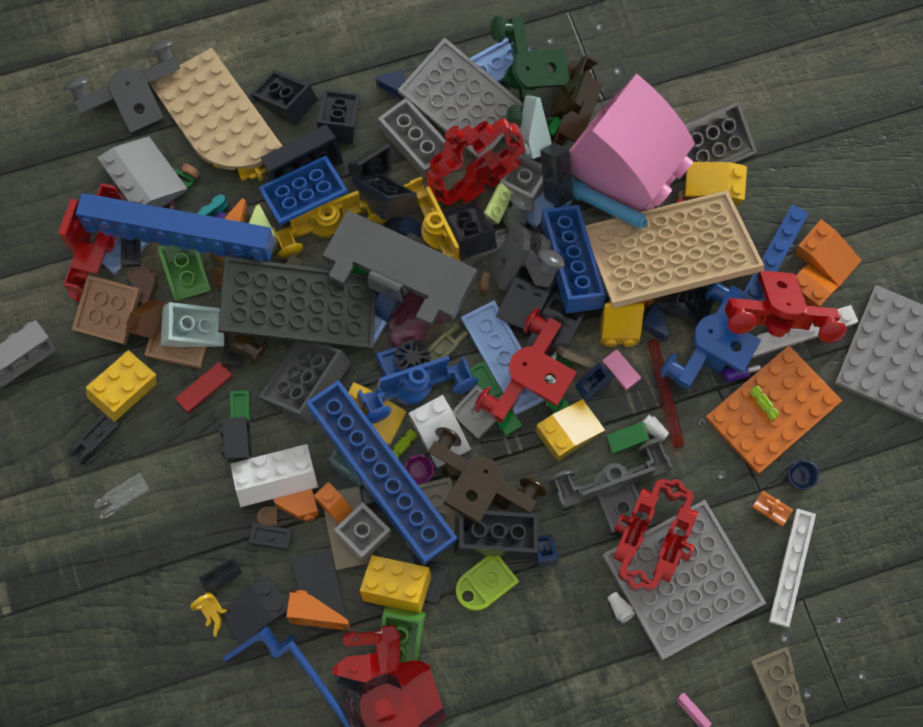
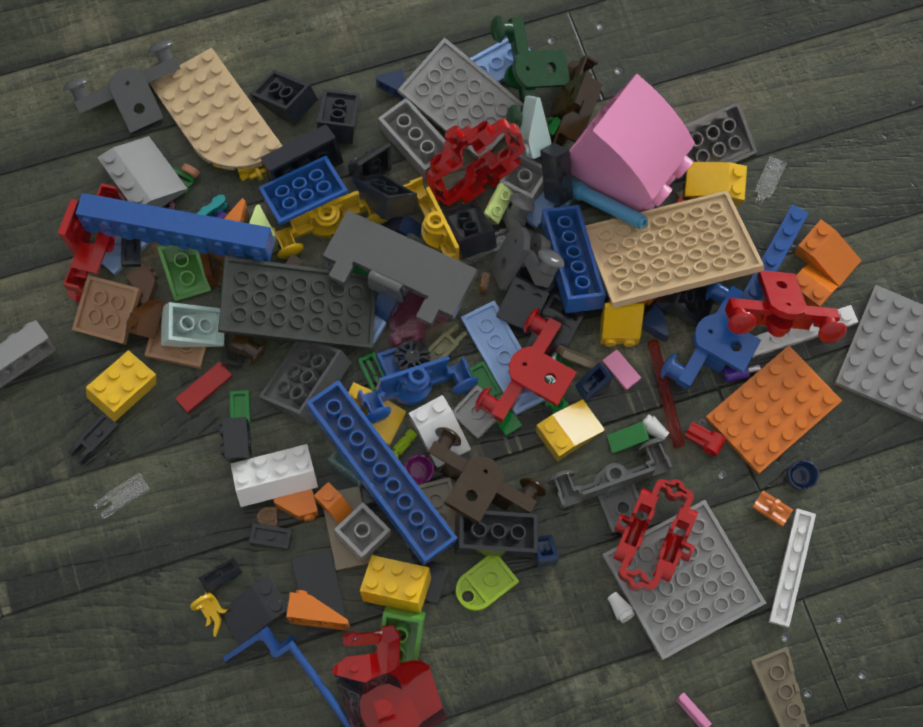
(208, 268): none -> reddish brown tile
(366, 358): none -> green tile
(709, 441): none -> red piece
(764, 403): lime axle -> none
(769, 178): none -> clear hinge

